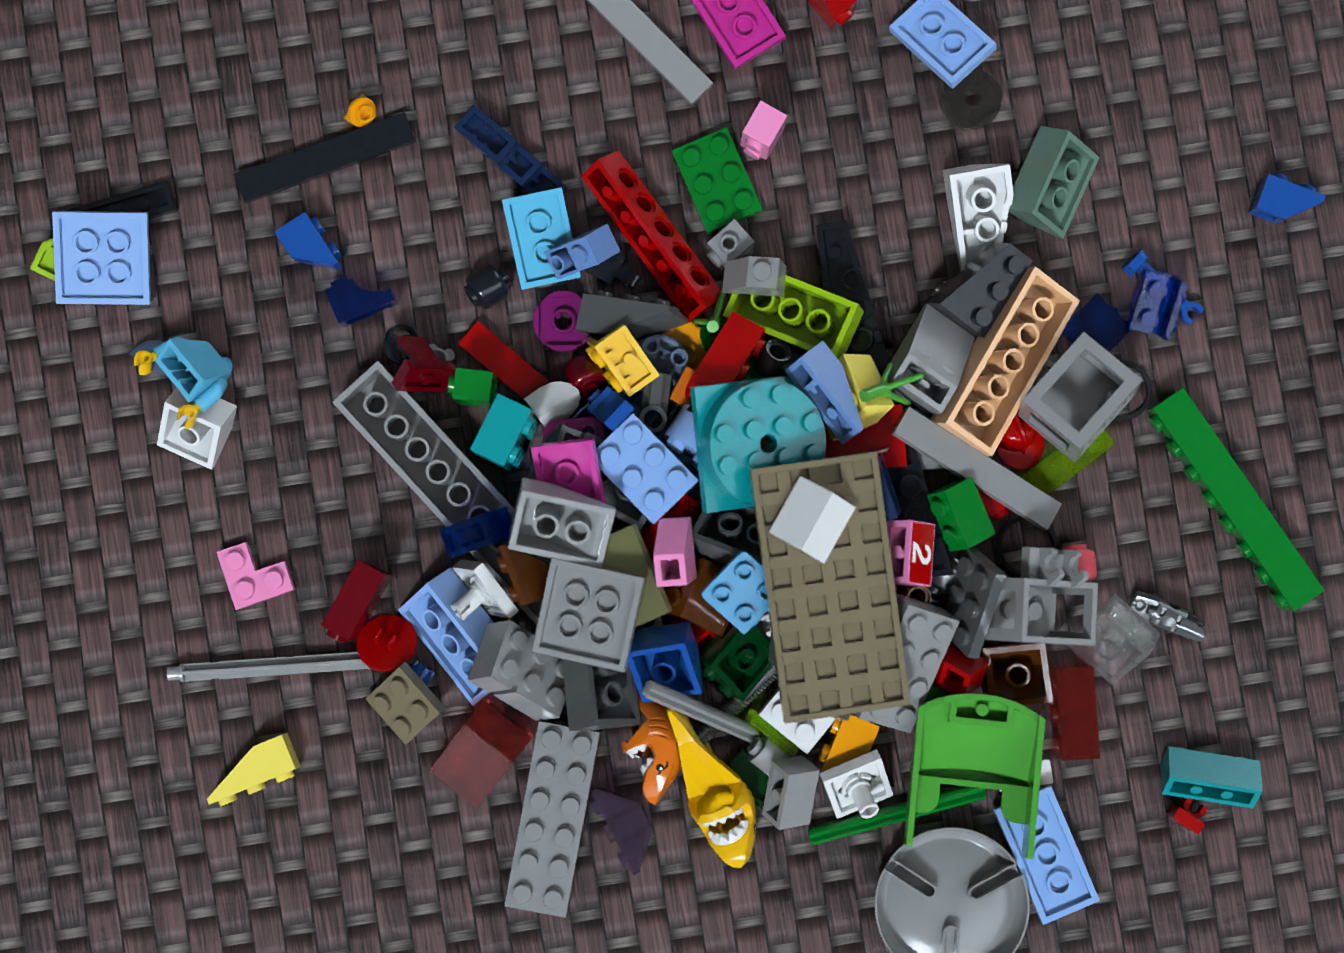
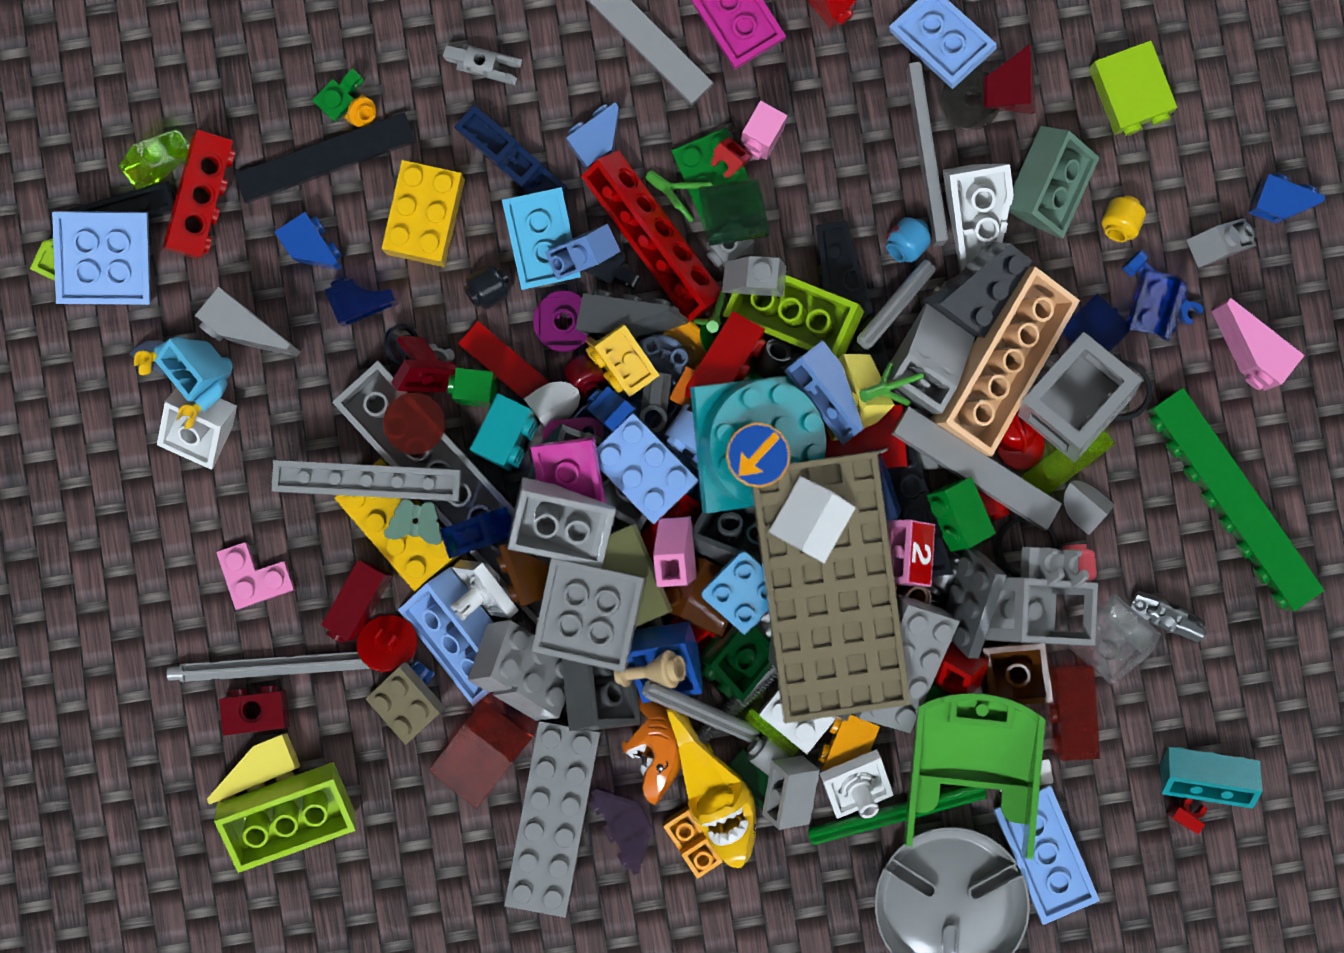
(154, 158): none -> clear neon green slope
(177, 237): none -> red brick
(229, 319): none -> light grey slope
(237, 720): none -> dark red brick
(285, 817): none -> lime brick
(336, 98): none -> green plate
(366, 480): none -> light grey plate
(403, 525): none -> sand green animal
(410, 556): none -> yellow brick
(414, 423): none -> clear red tile
(423, 213): none -> yellow brick
(469, 57): none -> light grey hinge
(595, 137): none -> medium blue slope
(665, 670): none -> tan piece
(668, 188): none -> bright green plant
(691, 843): none -> light orange slope
(732, 154): none -> red tile
(733, 212): none -> clear green tile
(757, 455): none -> blue piece
(895, 304): none -> light grey axle
(908, 239): none -> dark azure head
(926, 154): none -> light grey tile
(1012, 84): none -> dark red slope
(1086, 505): none -> light grey brick
(1123, 218): none -> yellow head
(1133, 89): none -> lime brick
(1221, 242): none -> light grey slope
(1256, 348): none -> bright pink slope

